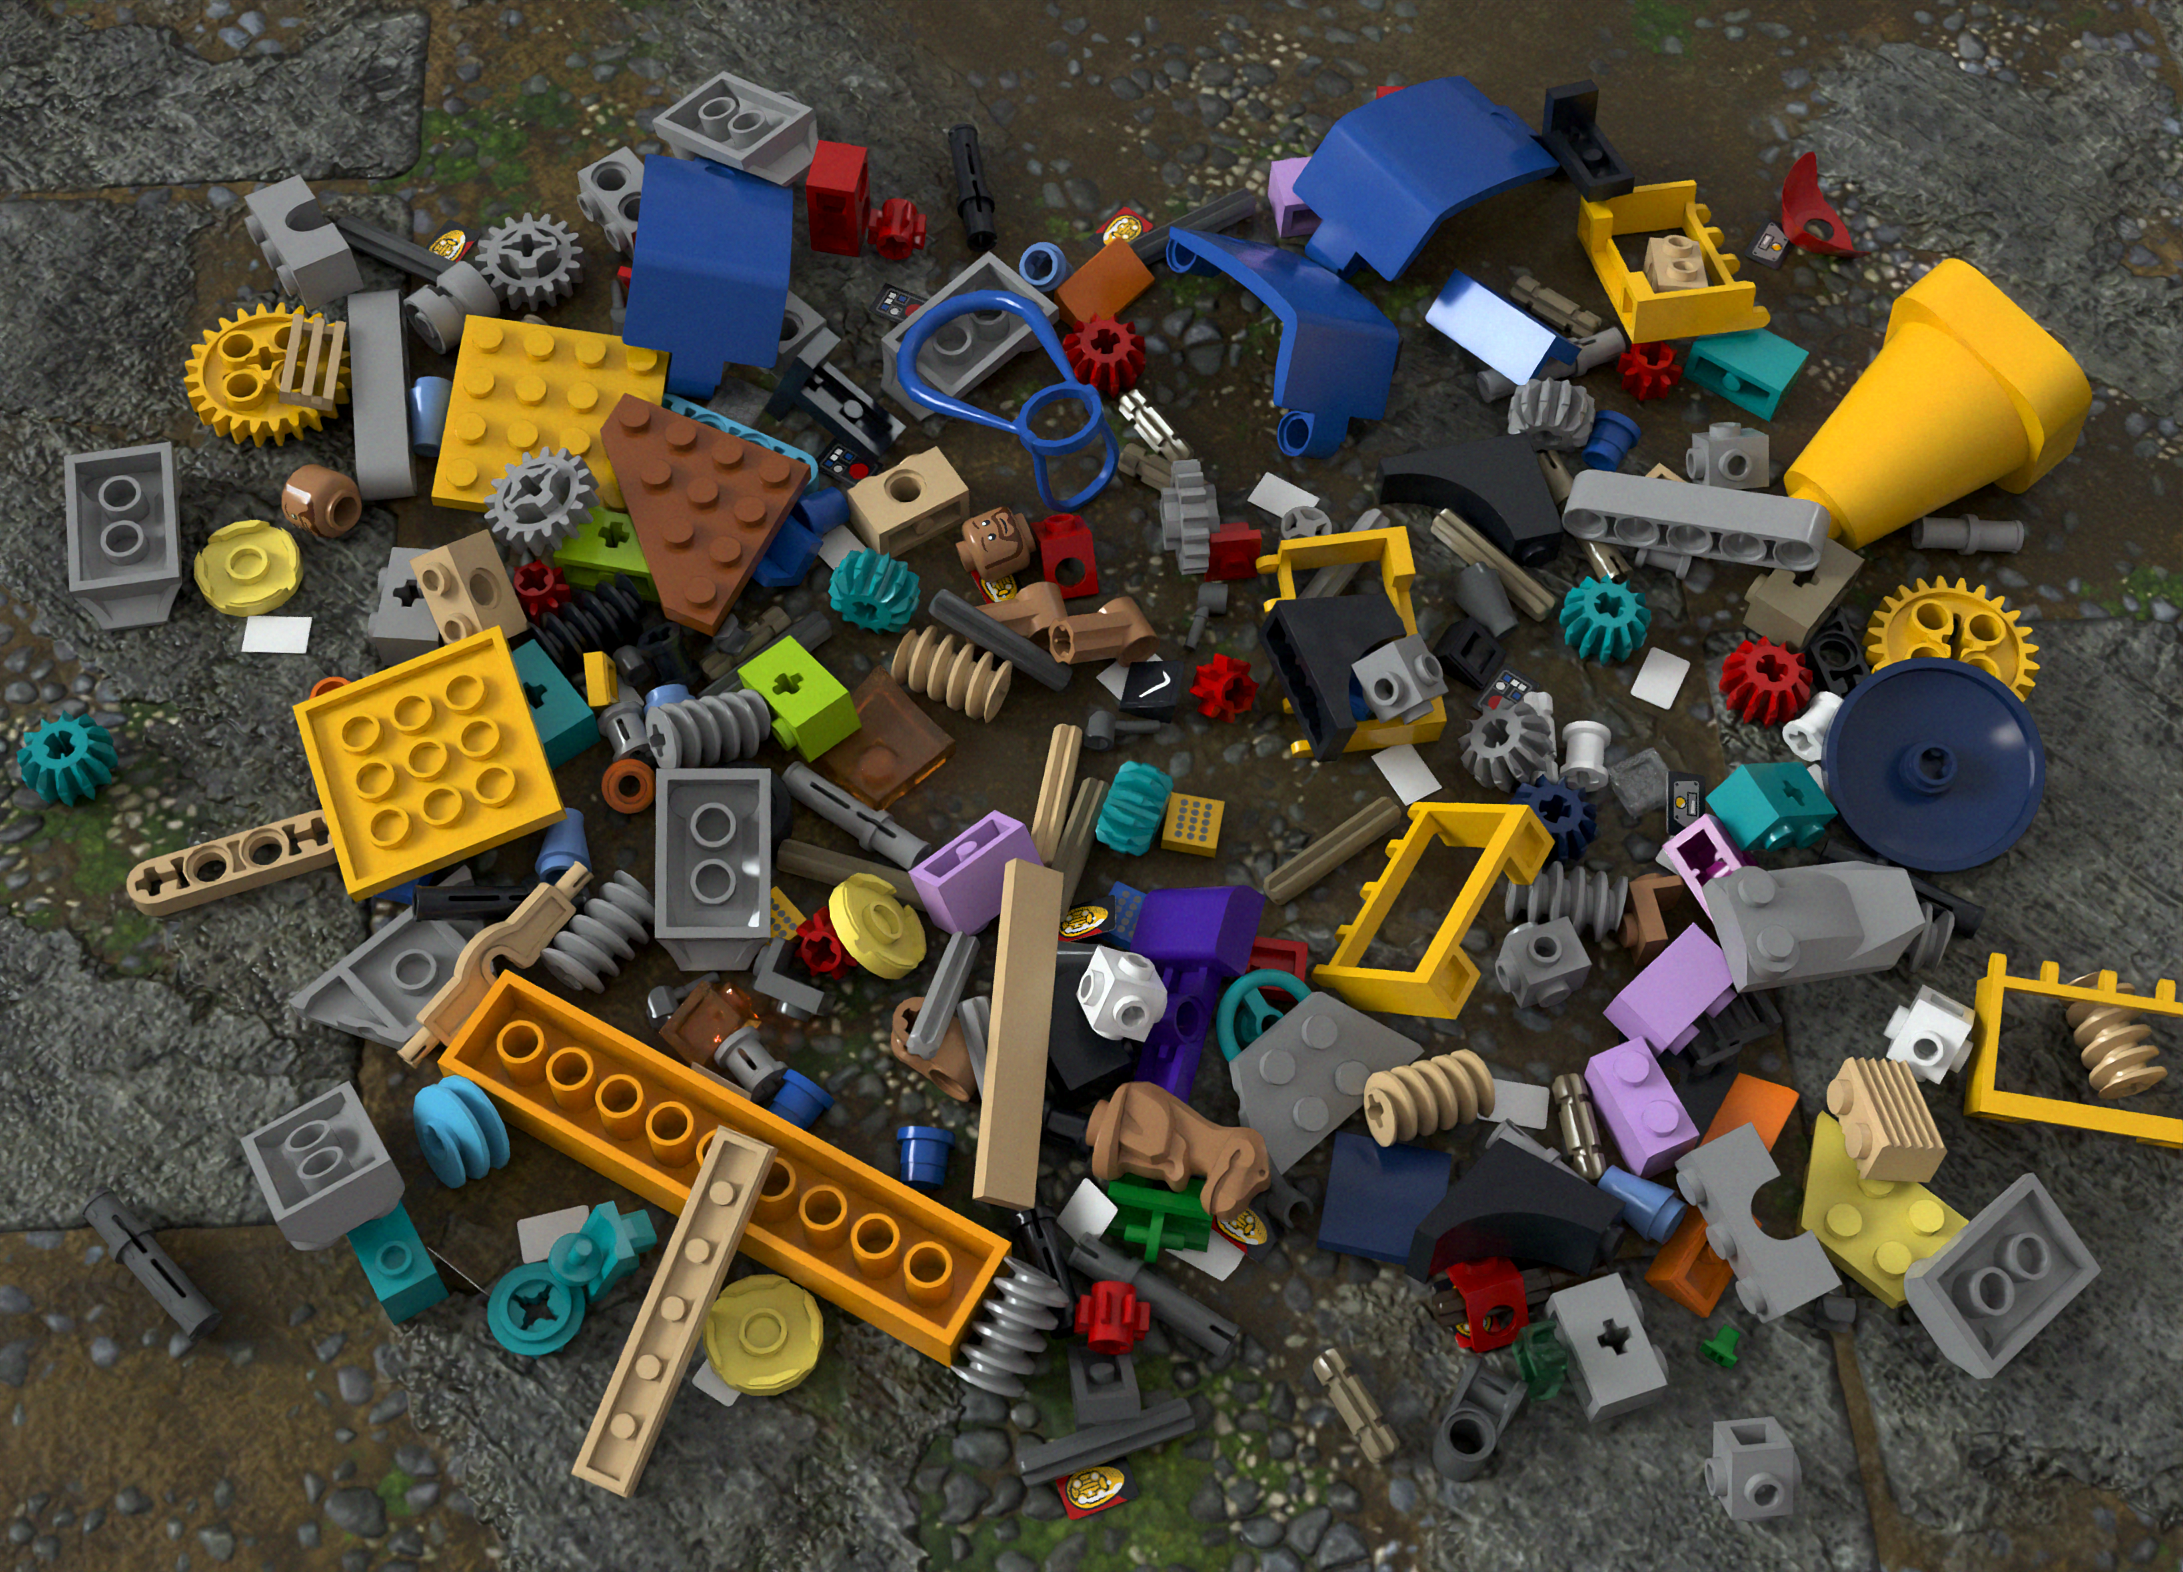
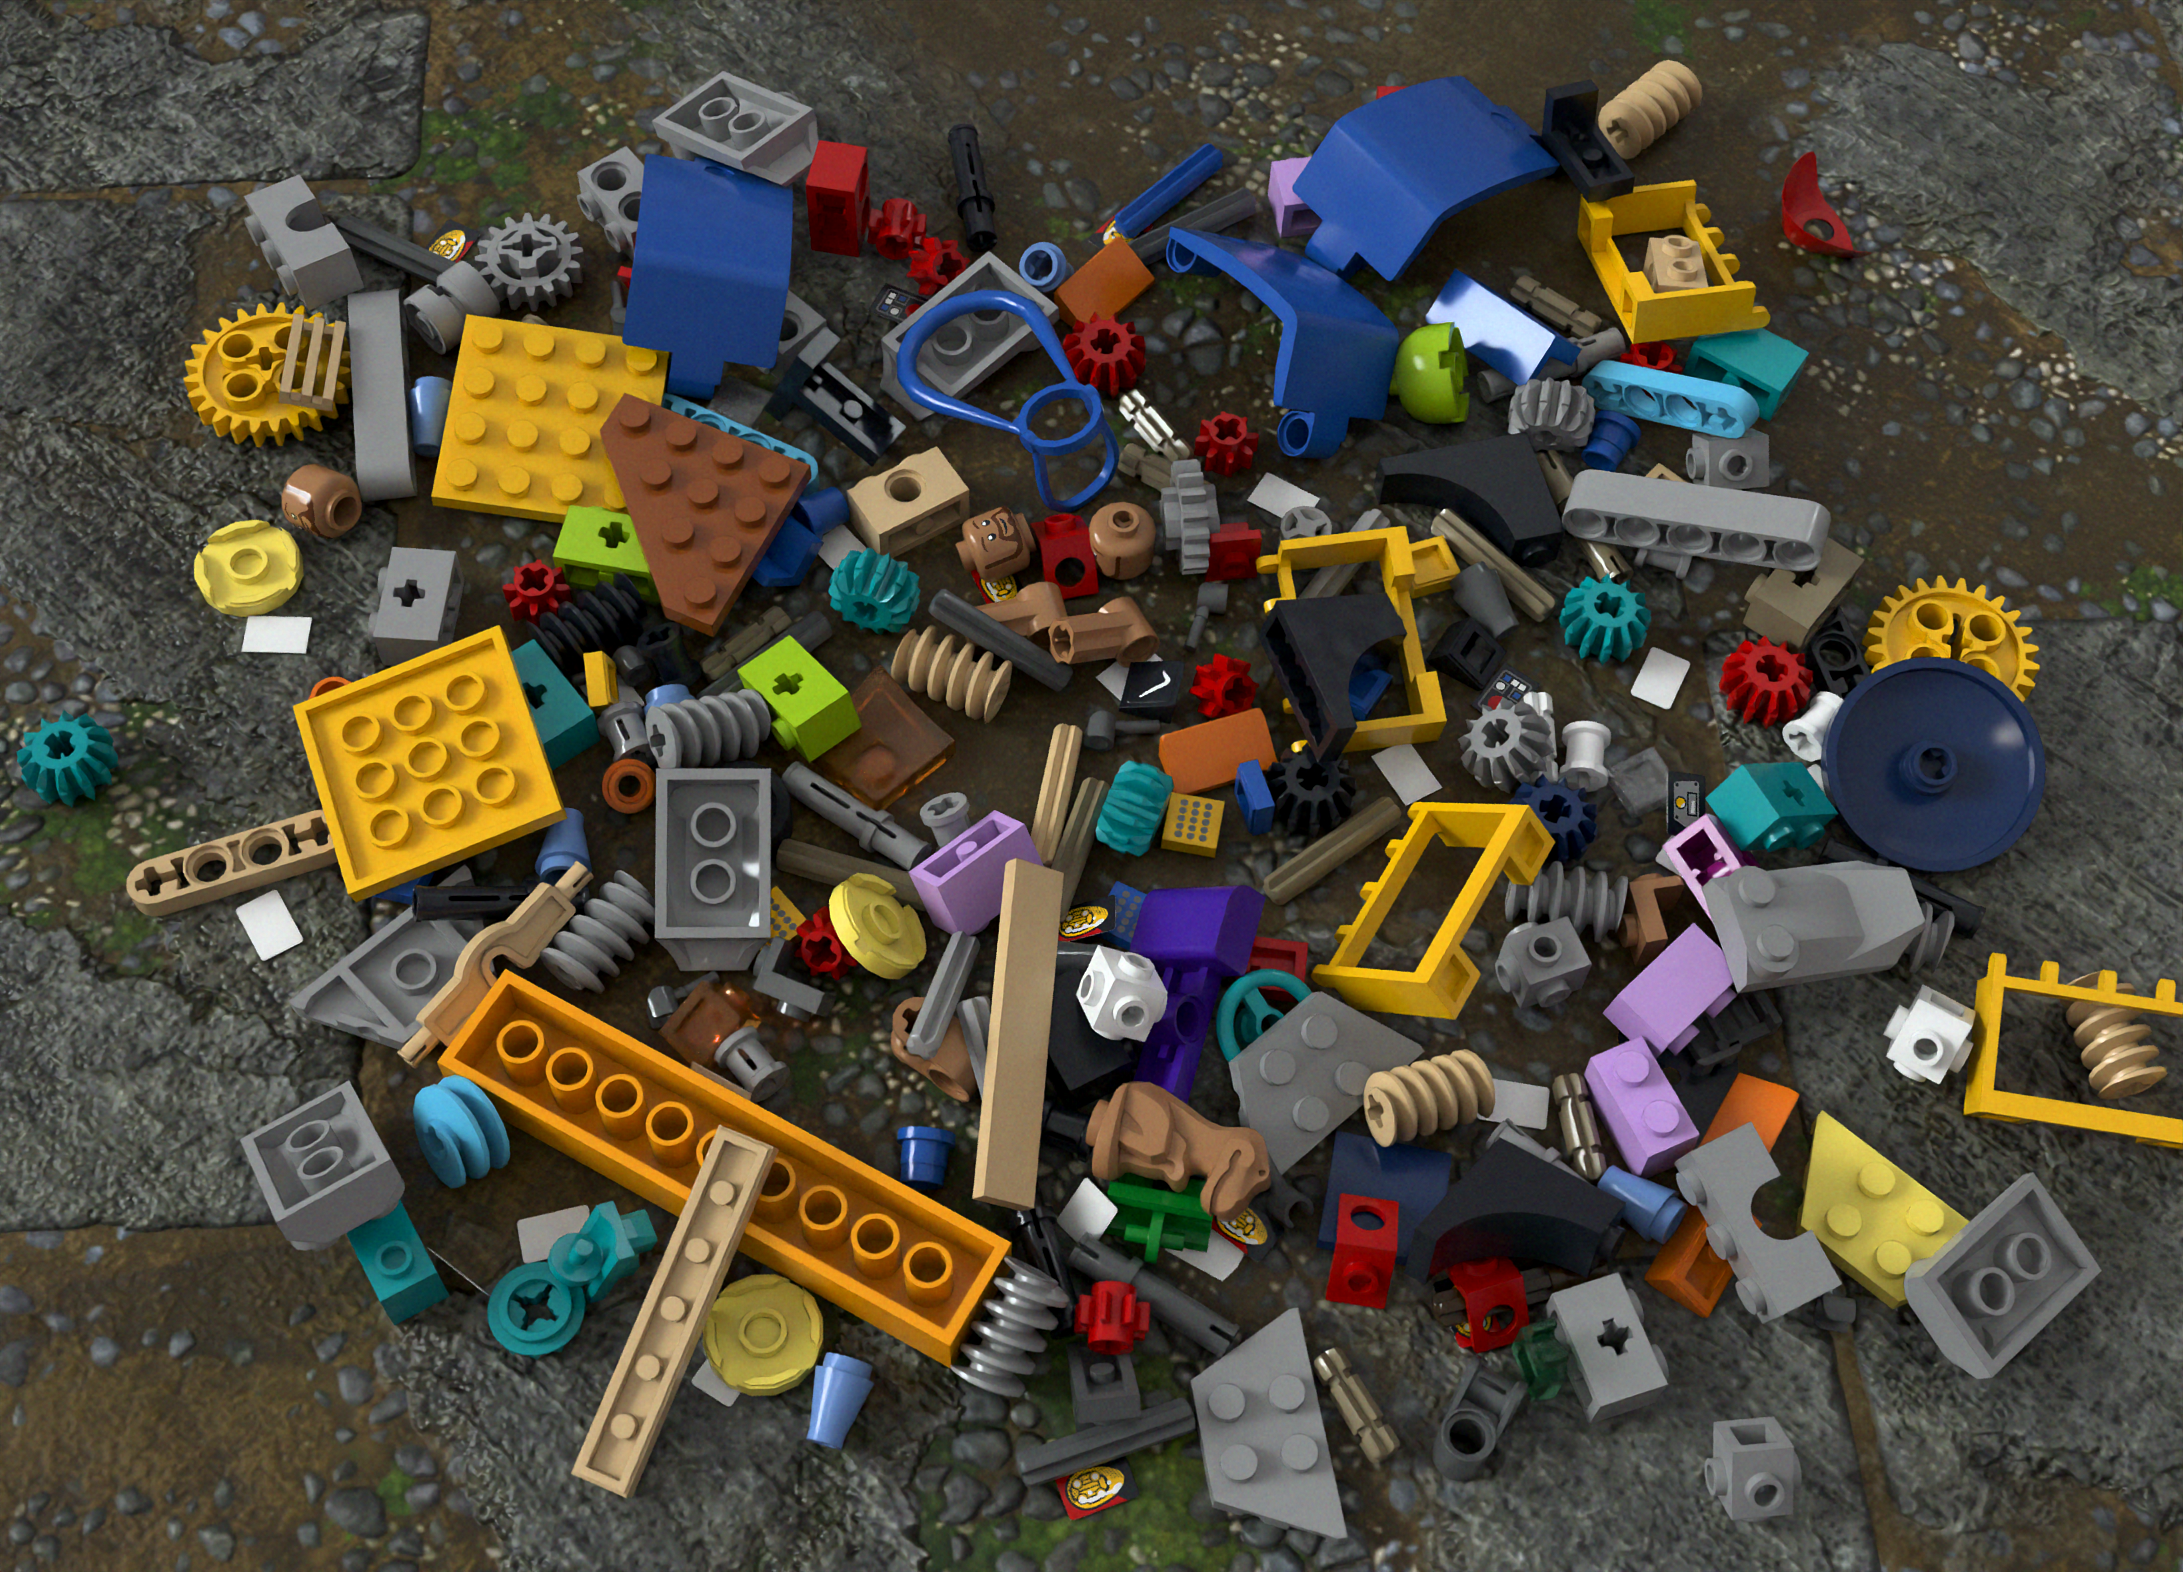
(124, 534): light grey slope -> none
(135, 1246): dark grey pin -> none
(269, 925): none -> white sticker
(468, 589): tan brick -> none
(542, 501): light grey gear -> none
(731, 638): dark grey hand -> none
(800, 1100): blue piece -> none
(837, 1398): none -> medium blue cone
(844, 464): sticker -> none
(935, 254): none -> red gear
(946, 817): none -> light grey bush
(1122, 540): none -> medium nougat head
(1168, 191): none -> blue axle
(1211, 752): none -> orange slope
(1226, 444): none -> red gear
(1254, 798): none -> blue tile
(1267, 1433): none -> light grey wing
(1330, 793): none -> black gear
(1363, 1257): none -> red bracket
(1401, 680): light grey brick -> none
(1431, 374): none -> lime cylinder
(1433, 567): none -> yellow tile
(1649, 107): none -> tan piece
(1720, 407): none -> medium azure beam
(1722, 1347): green piece -> none
(1769, 245): sticker -> none
(1885, 1121): tan brick -> none
(1945, 407): yellow cone -> none
(1967, 534): light grey pin -> none

